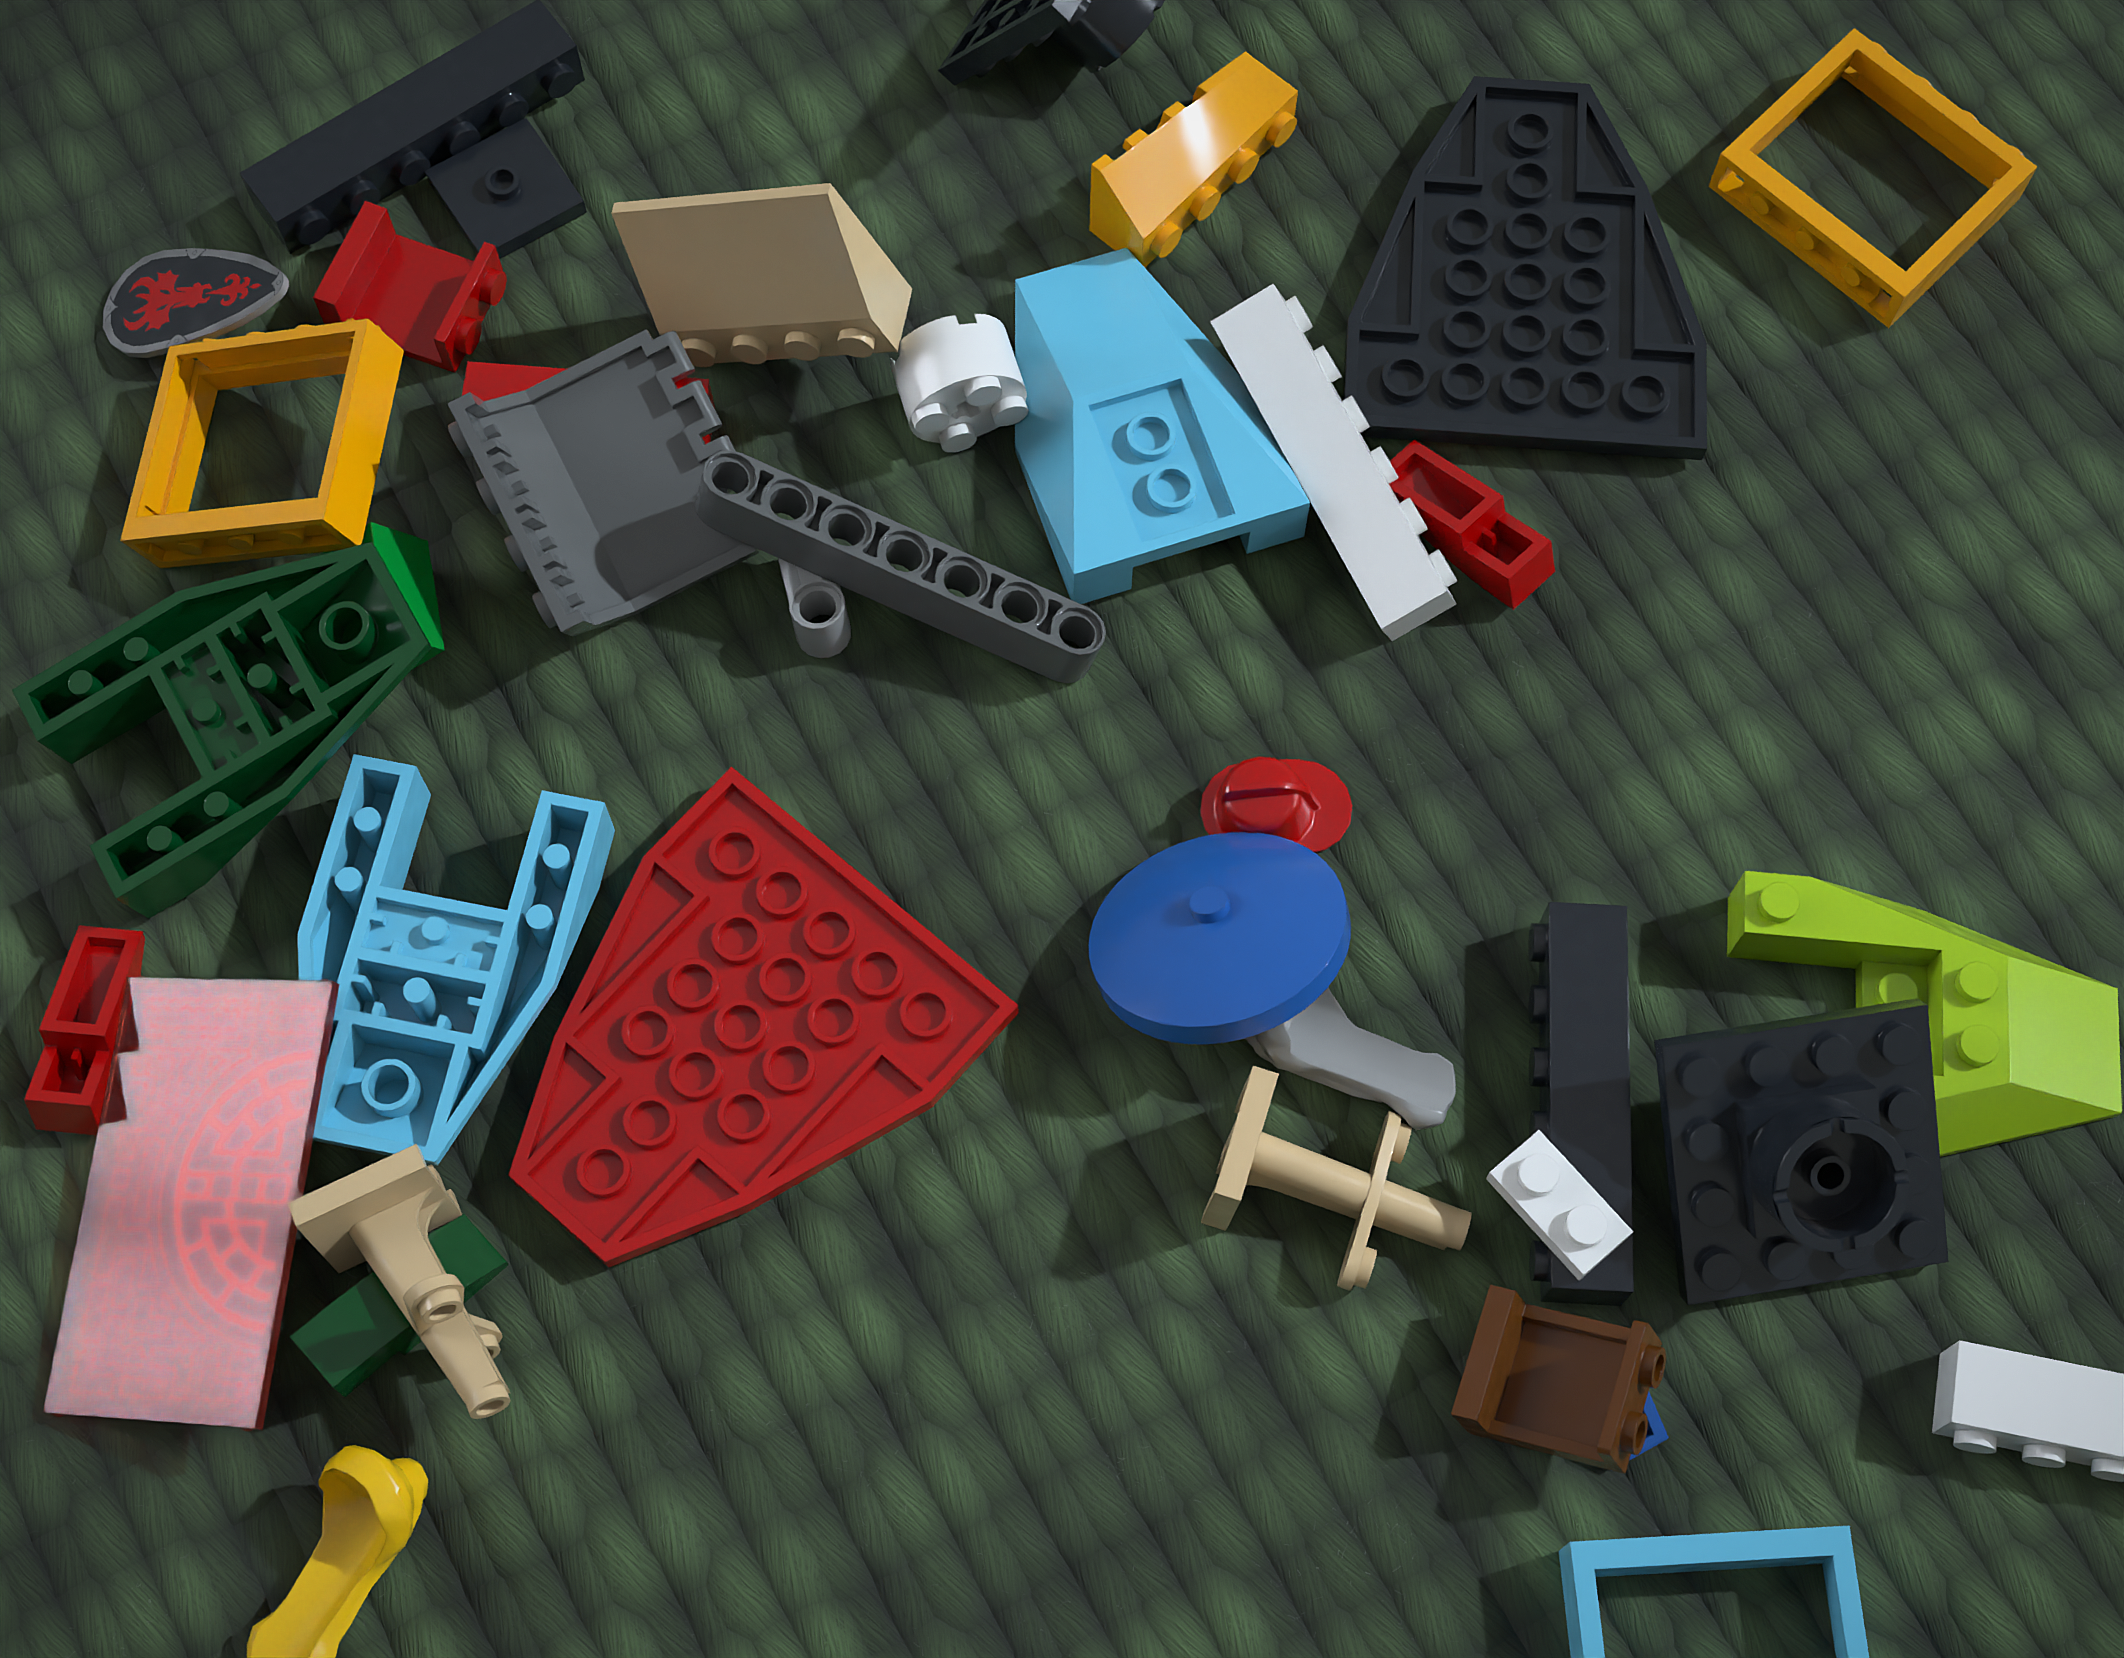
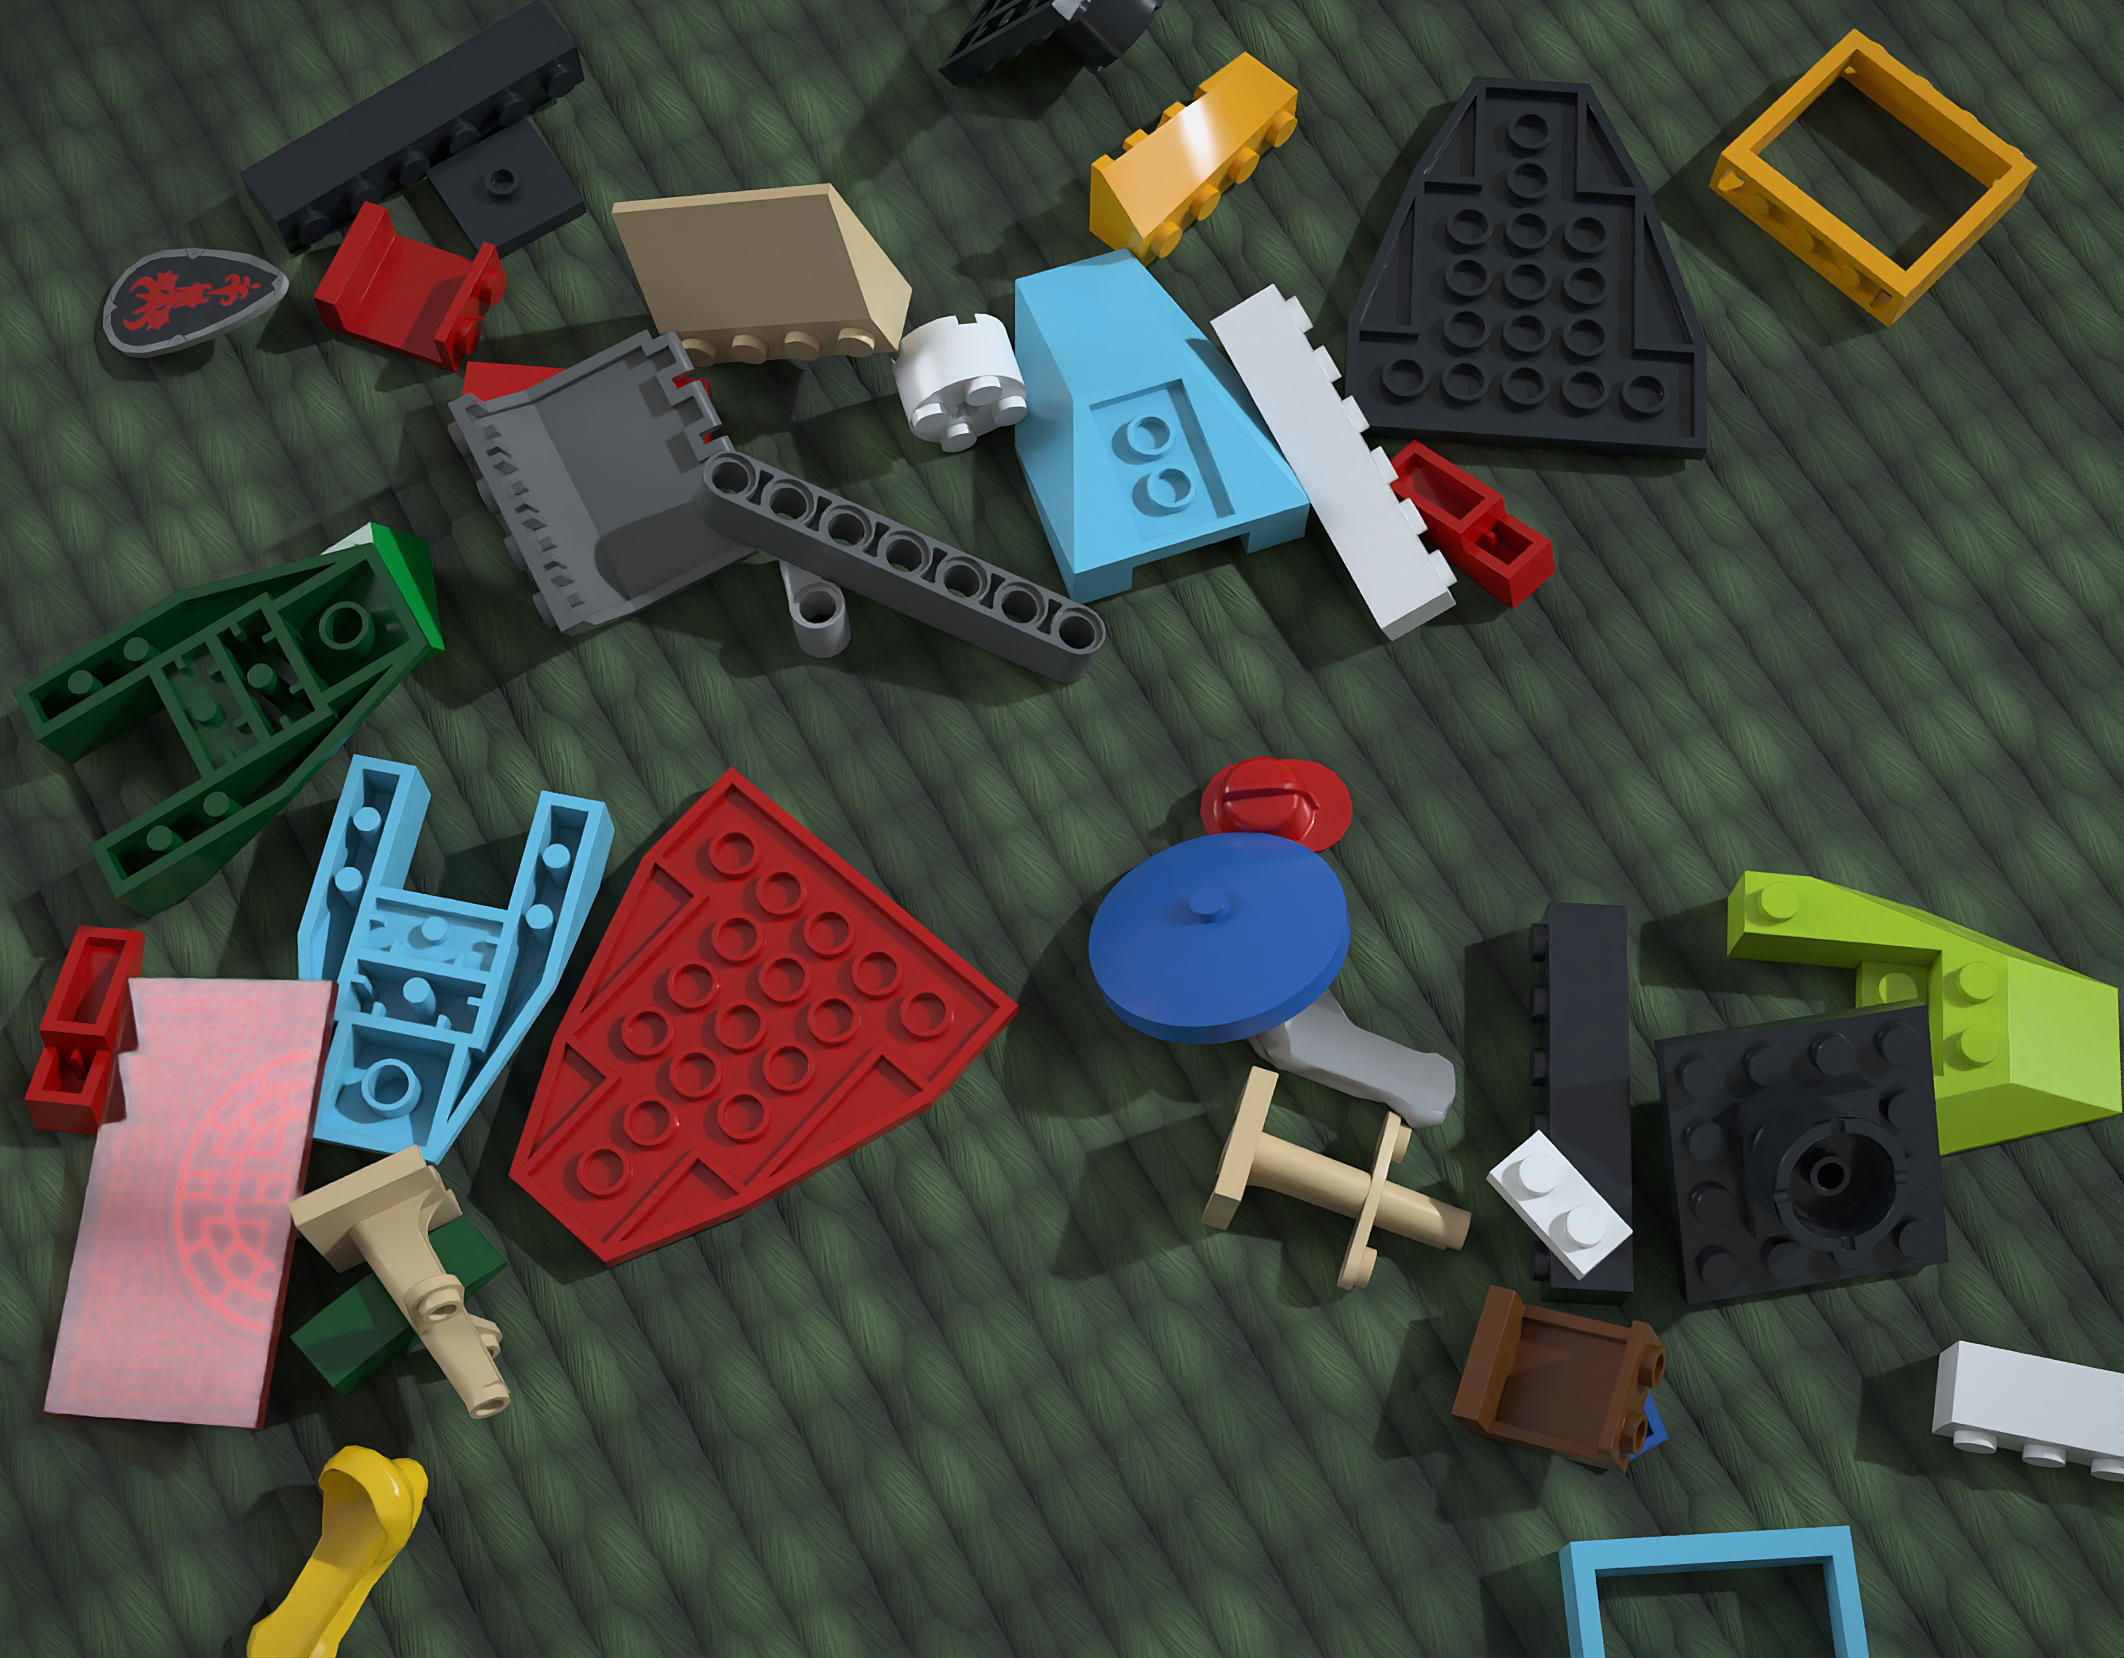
(166, 477): light orange window -> none

